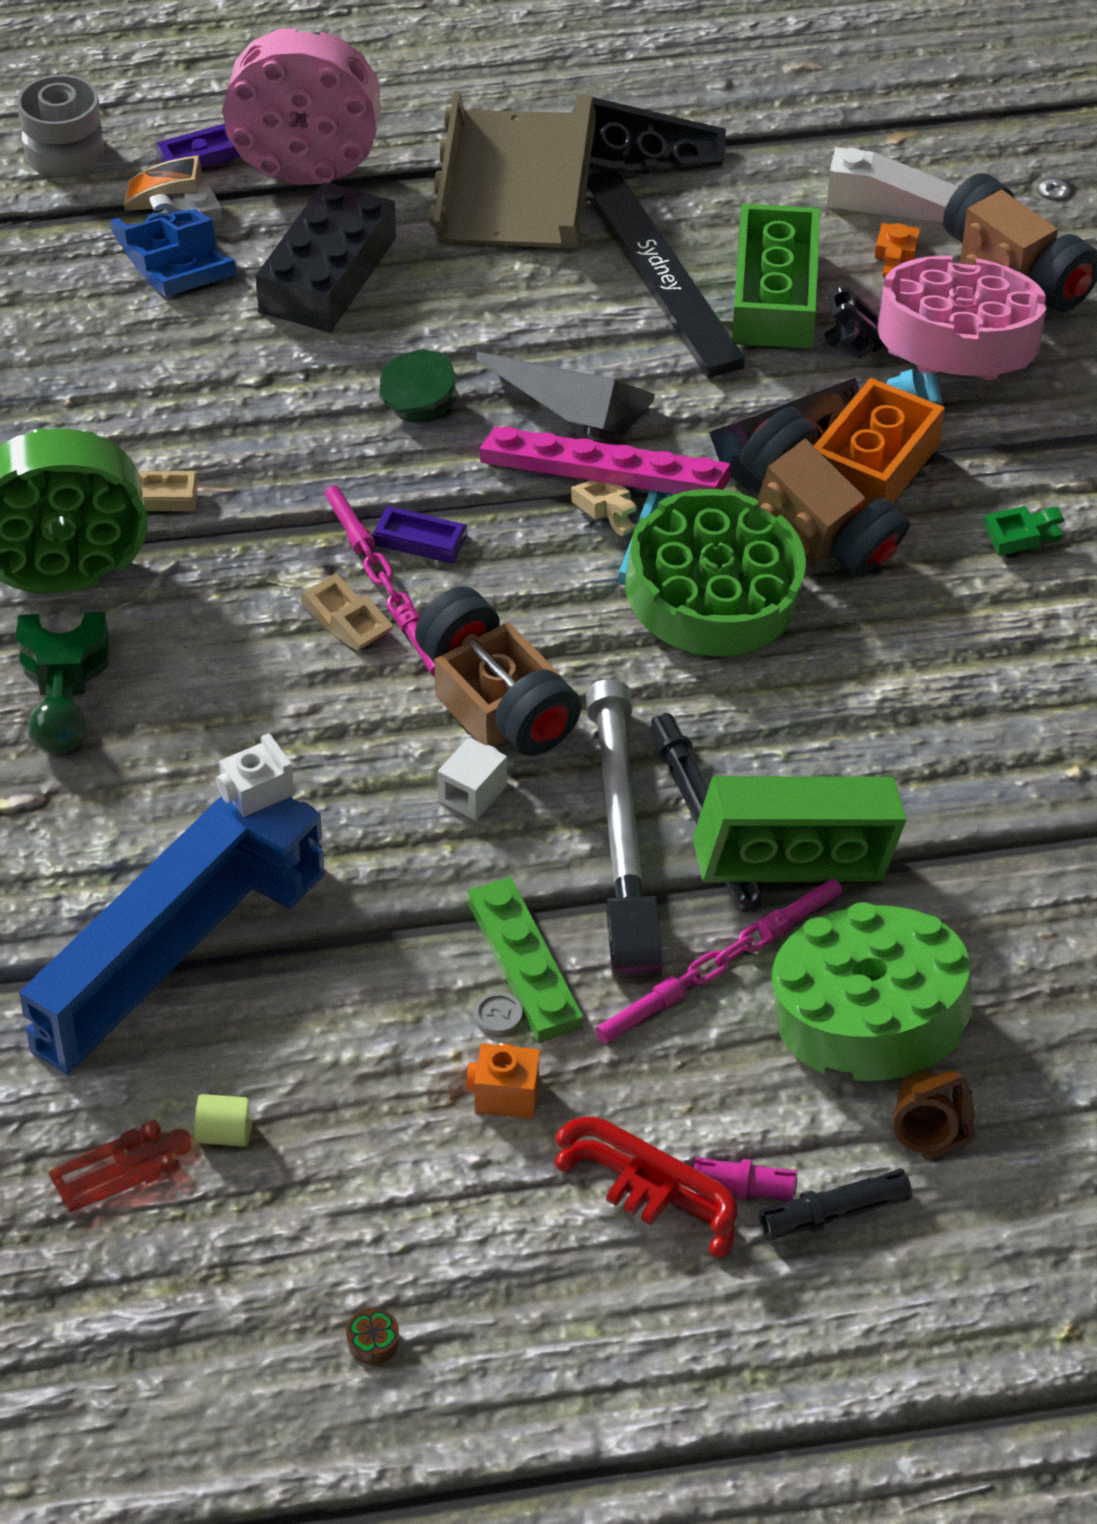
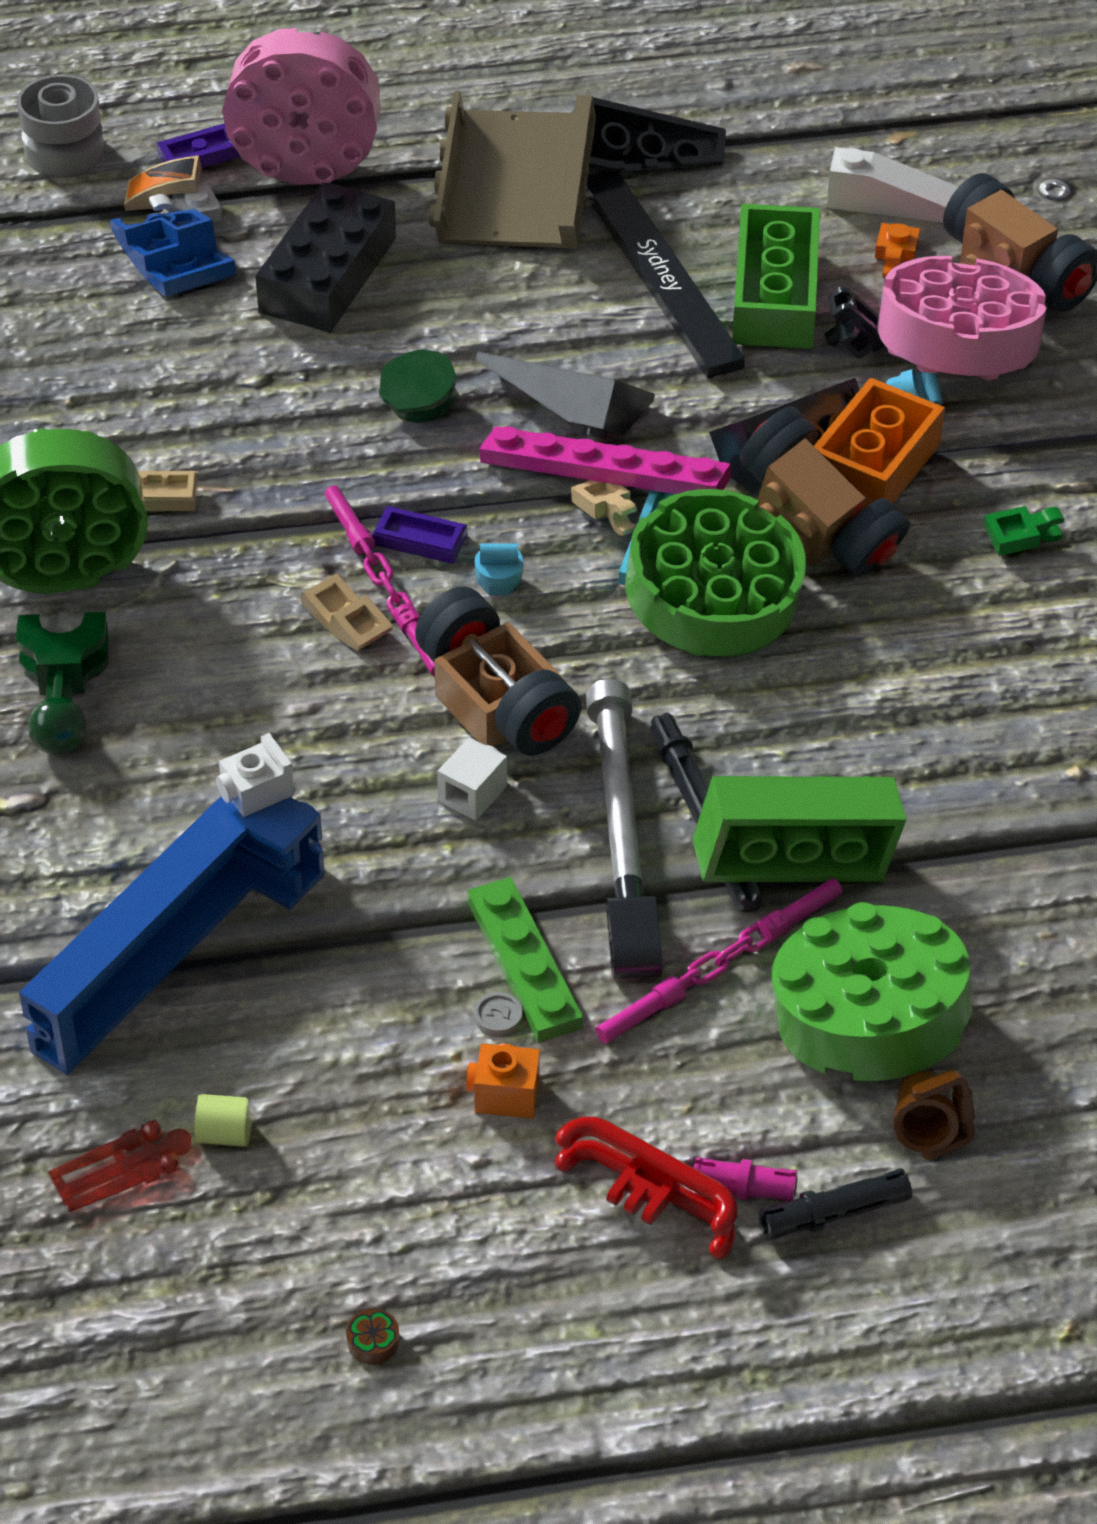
(499, 567): none -> medium azure piece

